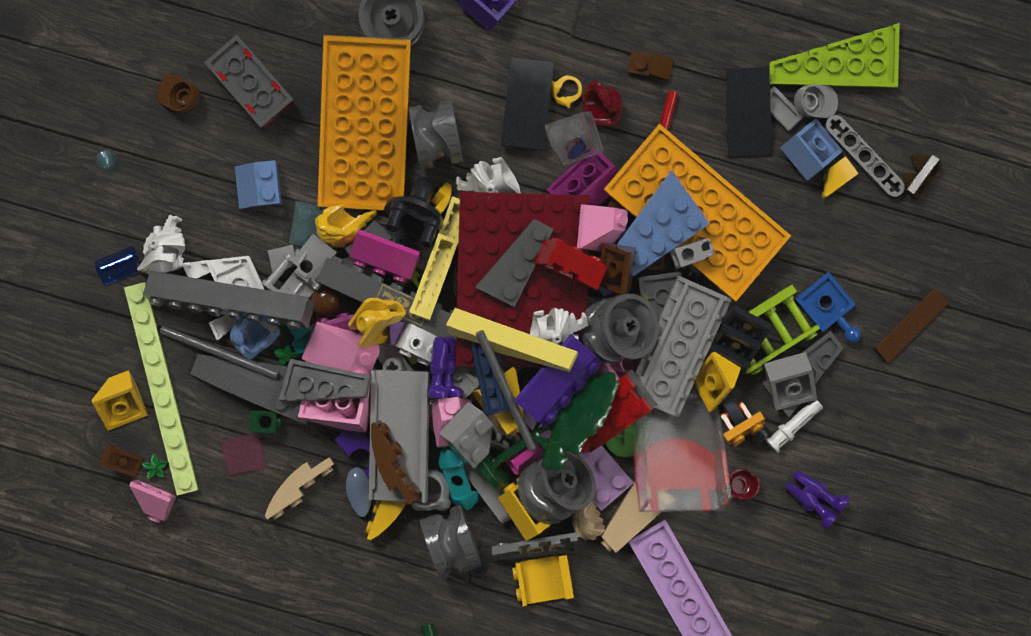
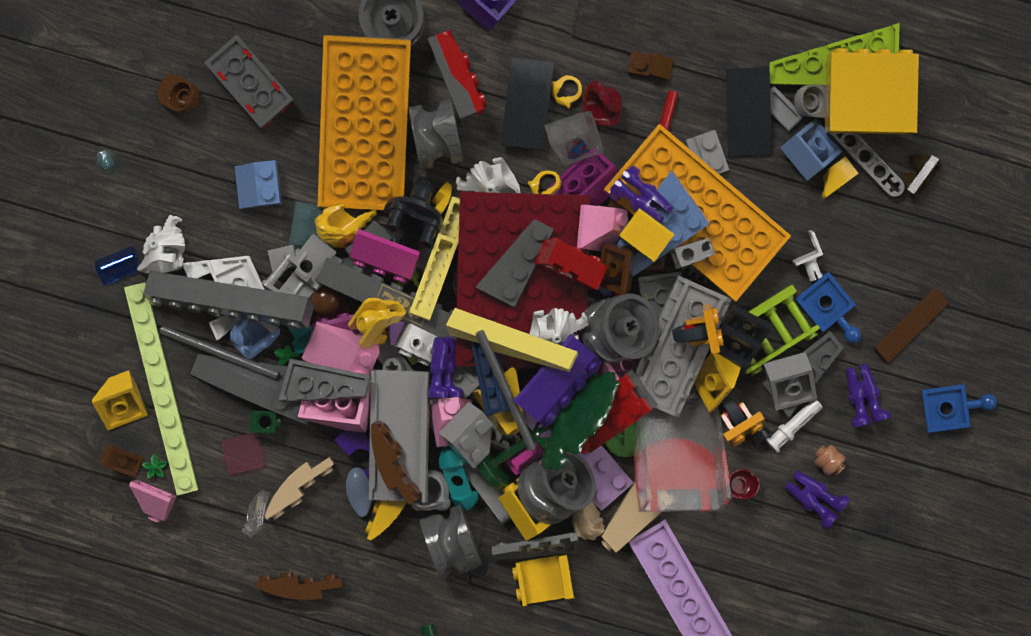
(256, 514): none -> clear arm
(290, 587): none -> reddish brown slope
(456, 76): none -> piece
(535, 183): none -> yellow piece
(646, 234): none -> yellow slope
(649, 197): none -> dark purple piece
(701, 330): none -> light orange plate
(709, 150): none -> light grey plate
(809, 259): none -> white bracket
(829, 460): none -> nougat piece
(861, 390): none -> dark purple piece
(871, 92): none -> yellow brick
(959, 413): none -> blue plate

